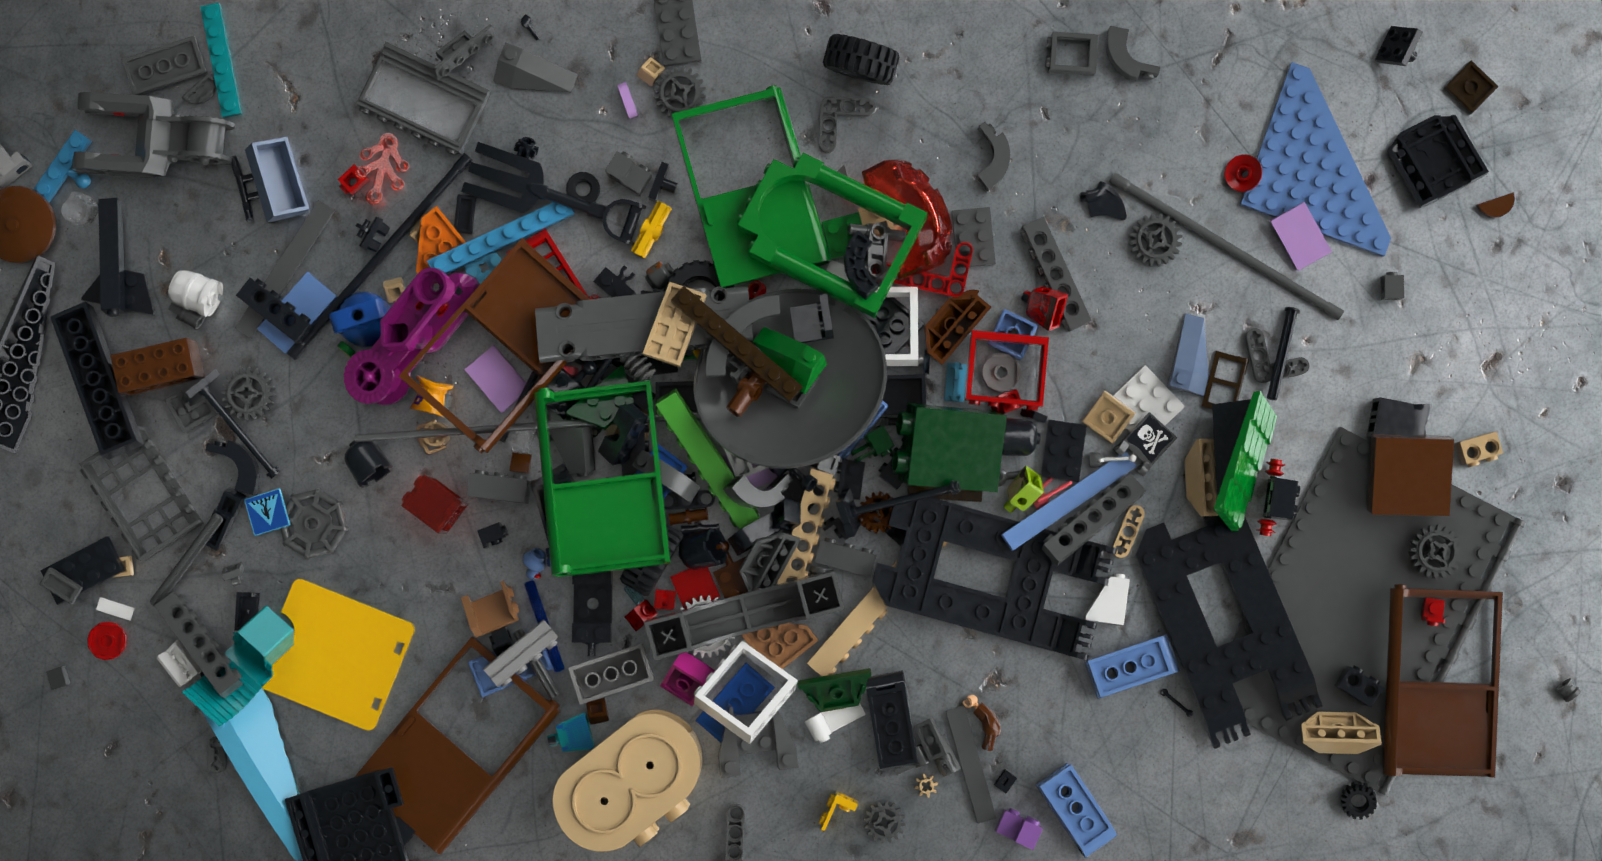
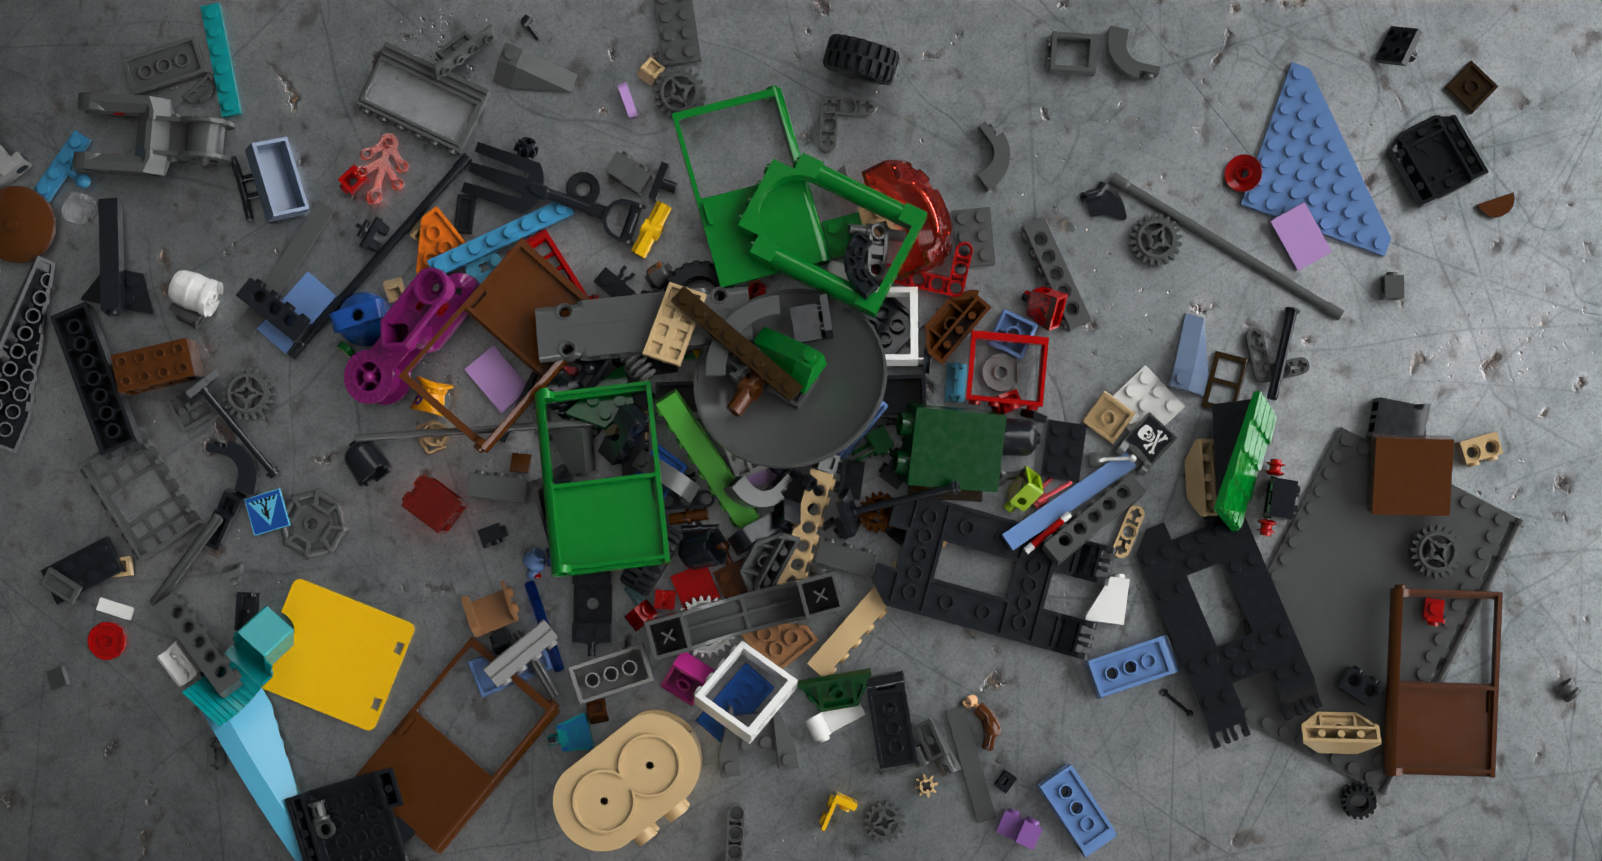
(320, 818): none -> dark grey connector
(1048, 531): none -> red bar

